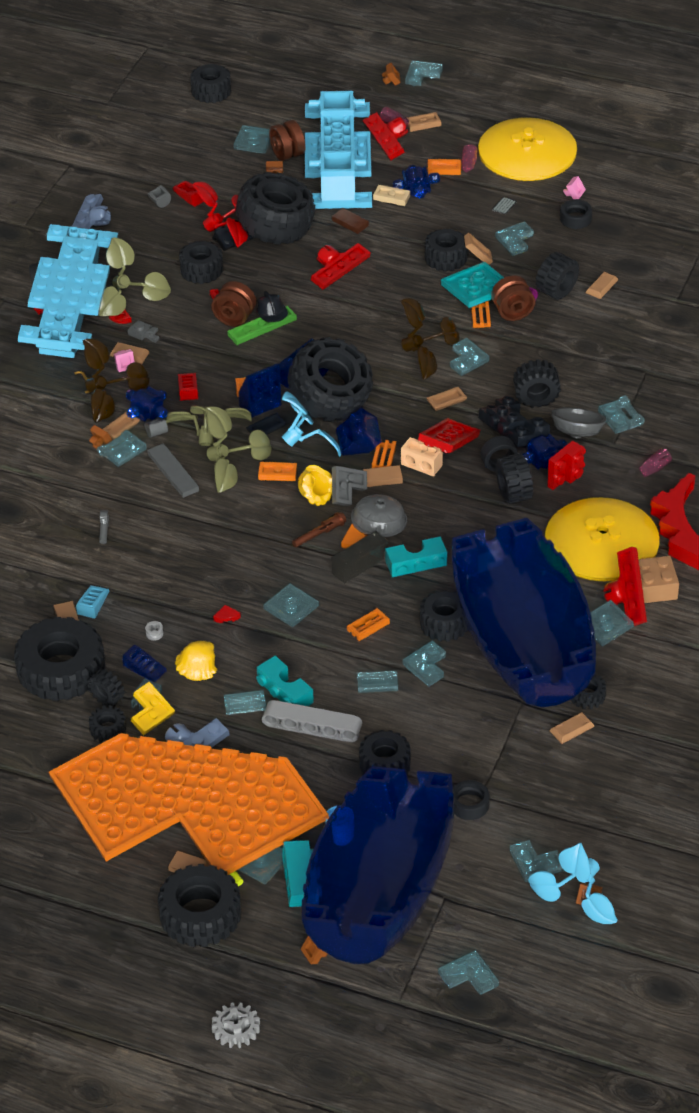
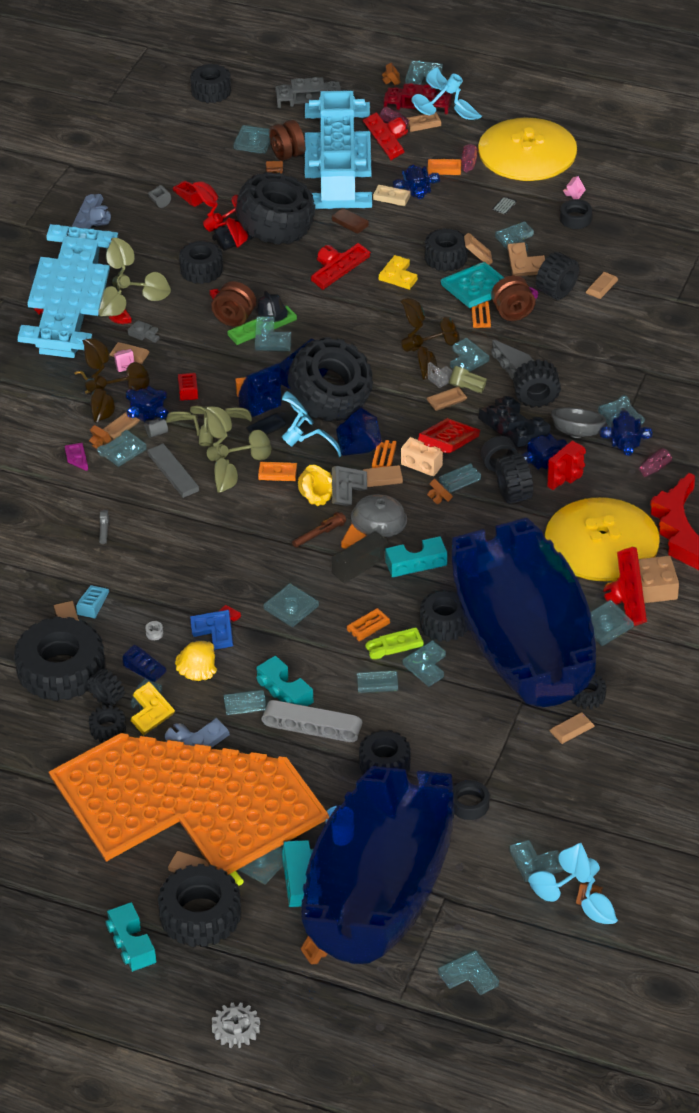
(76, 455): none -> magenta tile
(136, 951): none -> teal arch
(216, 624): none -> blue plate
(269, 340): none -> clear light blue plate
(304, 90): none -> dark grey bracket
(394, 643): none -> lime hinge
(396, 273): none -> yellow plate
(404, 96): none -> dark red bracket
(438, 81): none -> medium azure plant
(439, 491): none -> dark orange tile
(440, 377): none -> clear bracket
(458, 475): none -> clear light blue tile
(464, 379): none -> olive piece
(509, 357): none -> dark grey slope
(520, 263): none -> medium nougat plate
(626, 432): none -> clear blue piece

